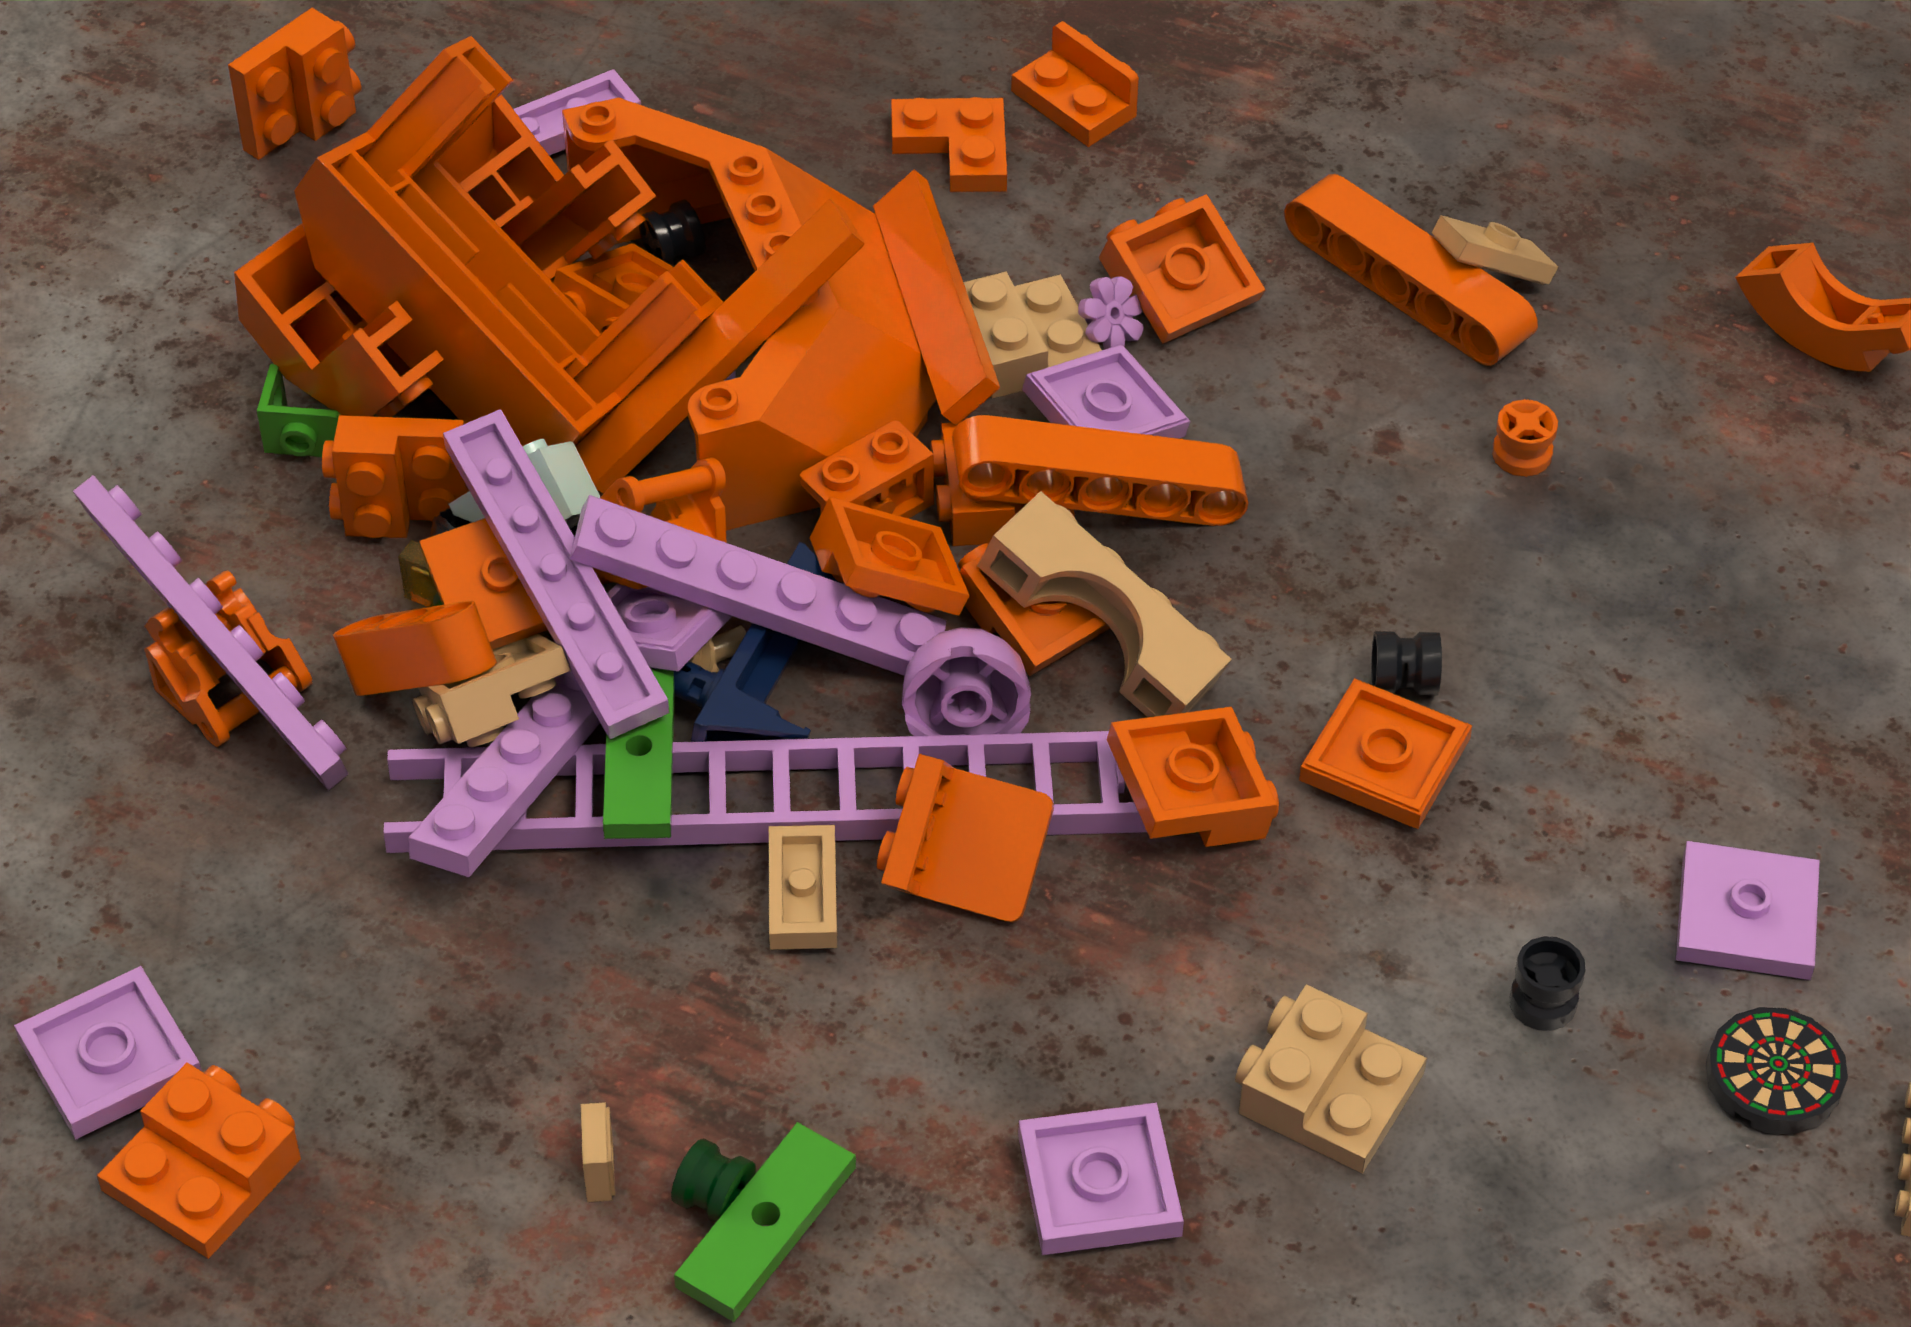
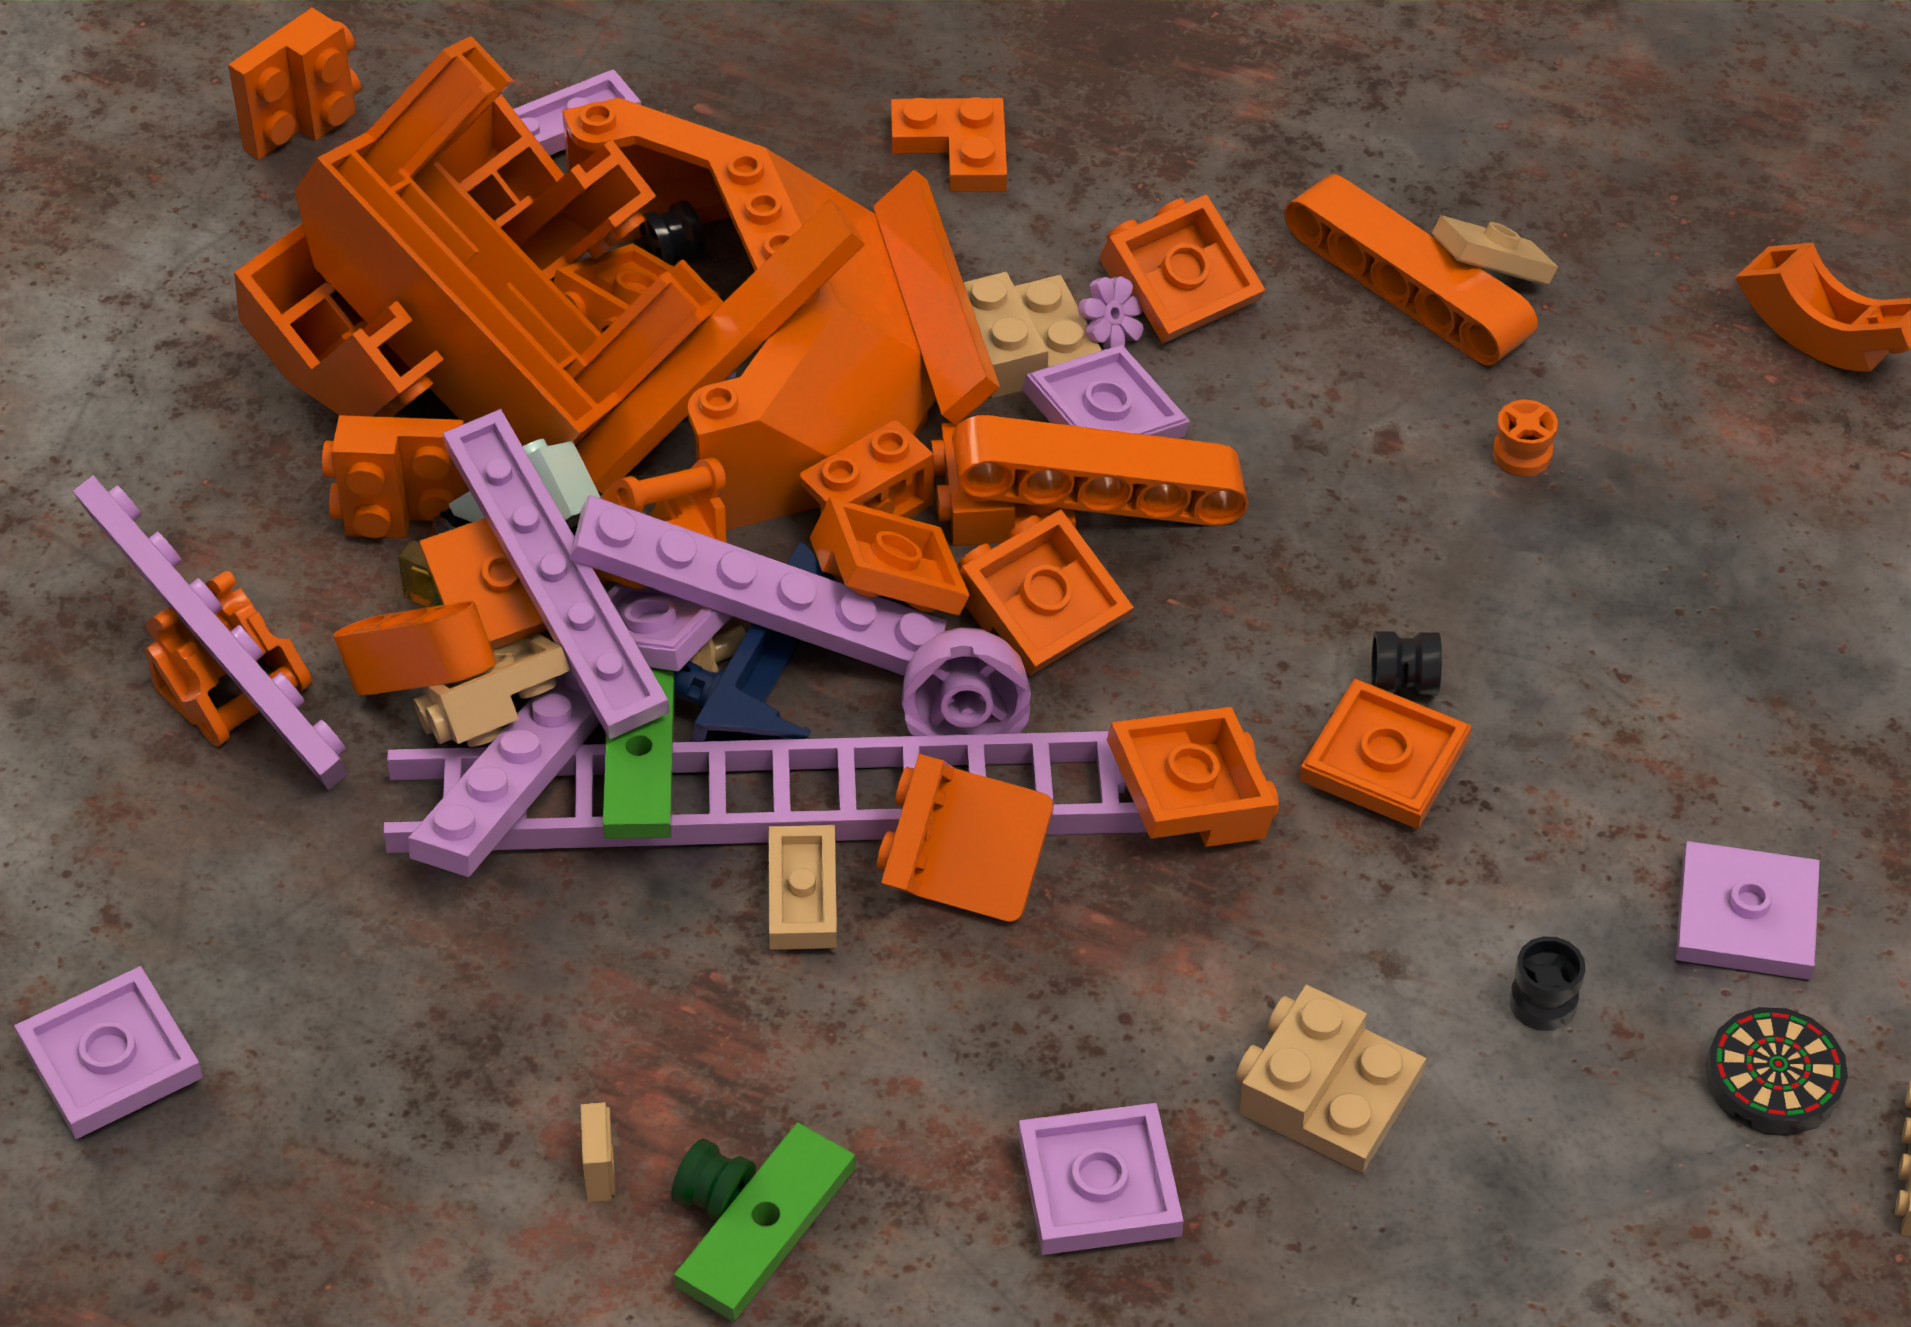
(202, 1158): orange plate -> none
(292, 429): bright green bracket -> none
(1052, 558): tan arch -> none
(1079, 86): orange bracket -> none

